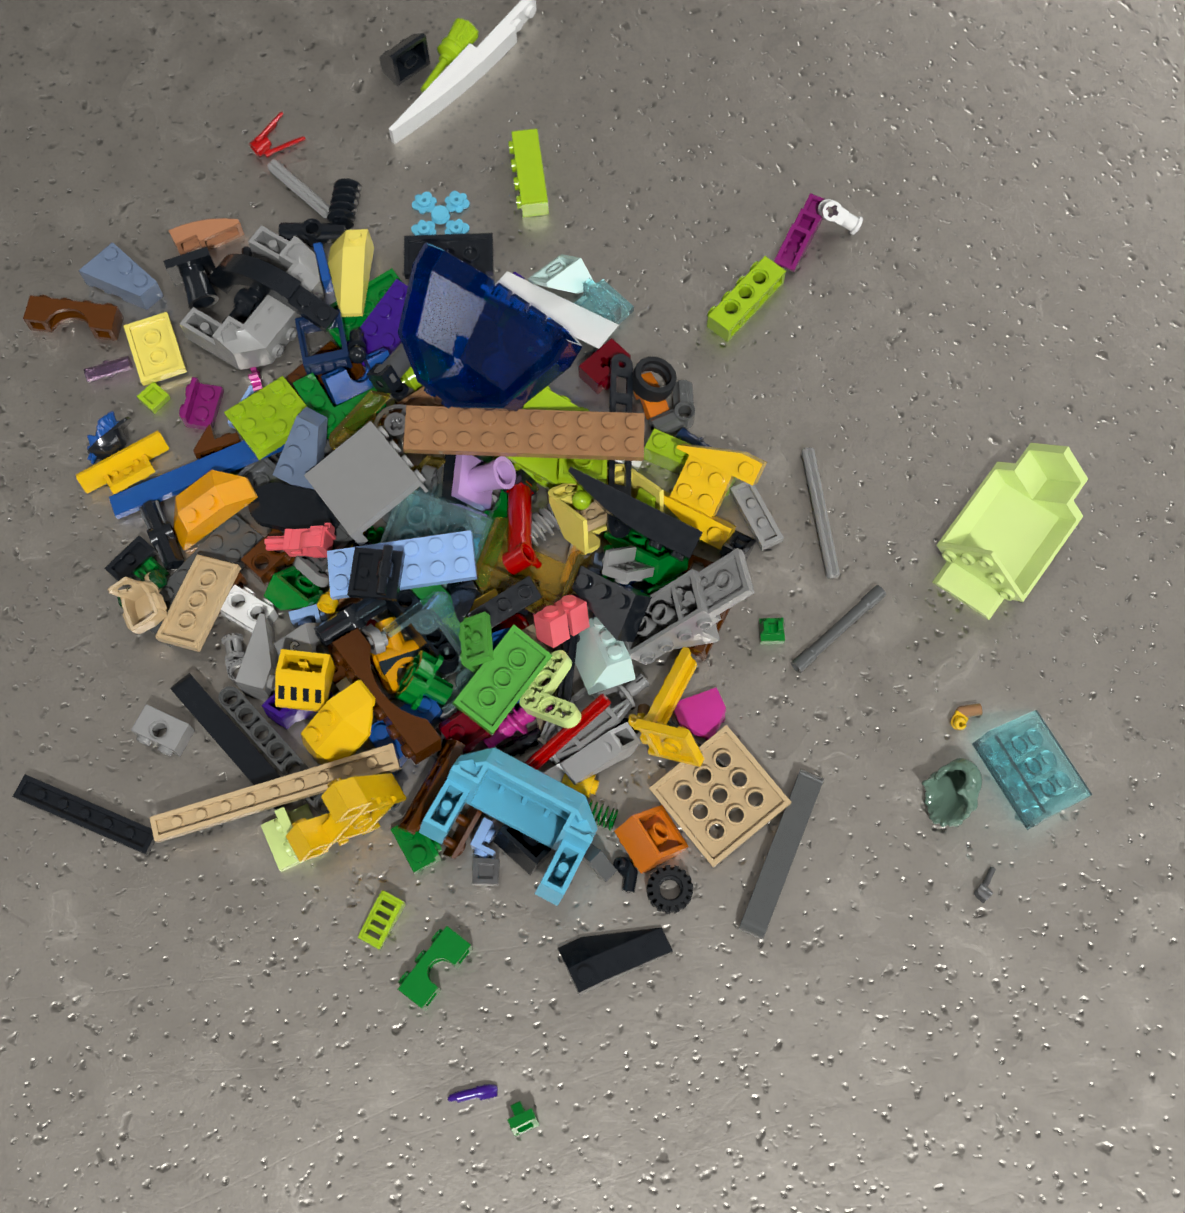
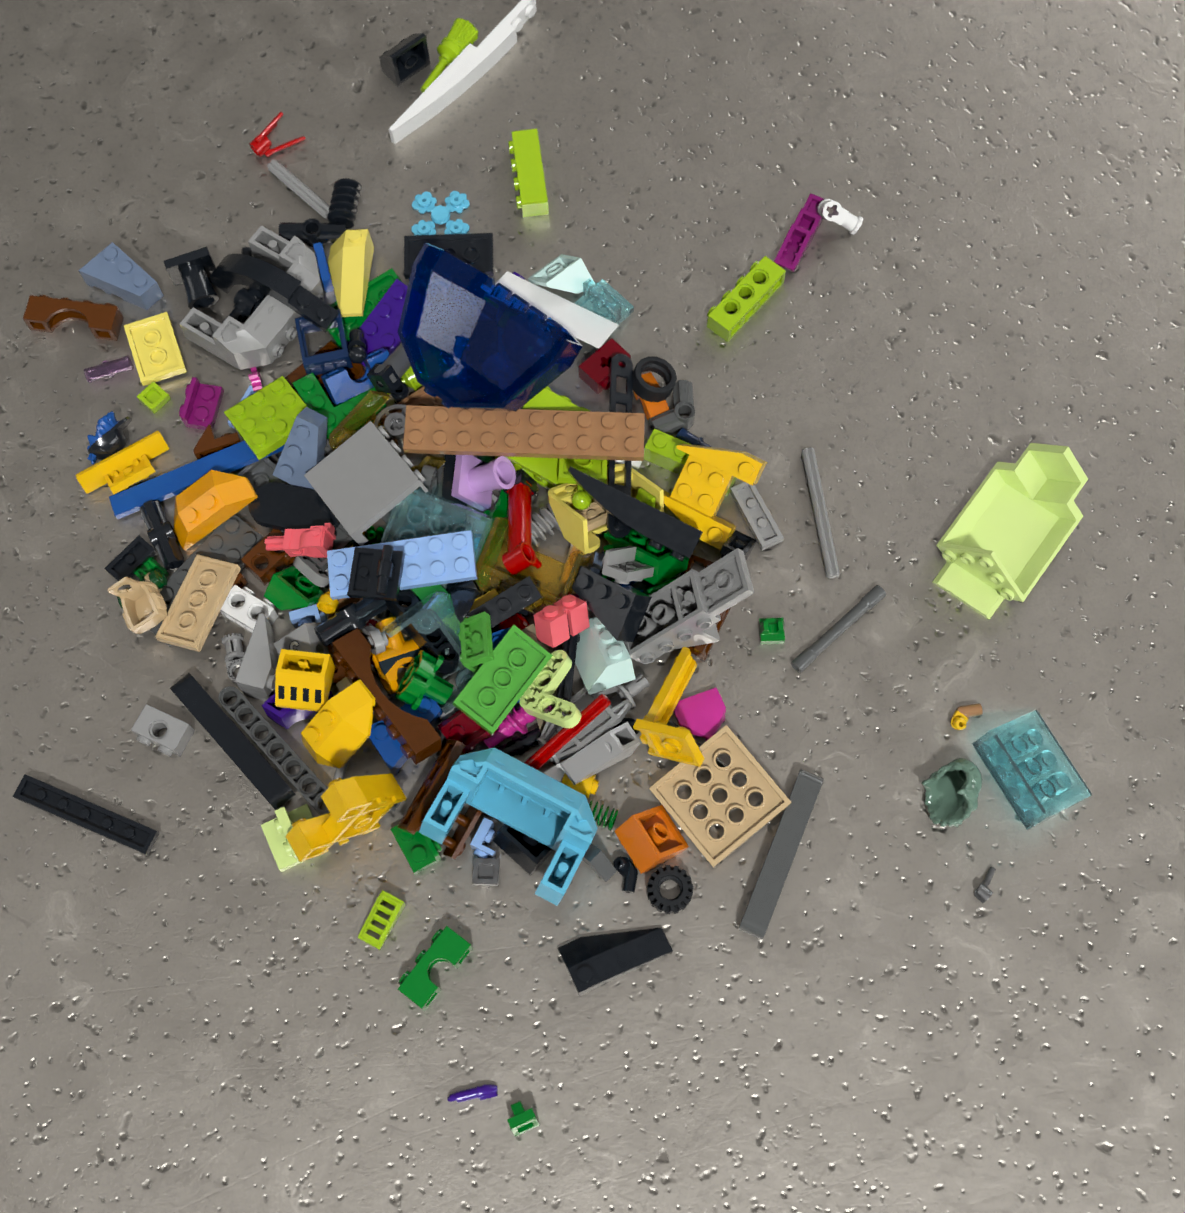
(205, 233): nougat slope -> none
(271, 793): tan plate -> none
(643, 710): arm -> none

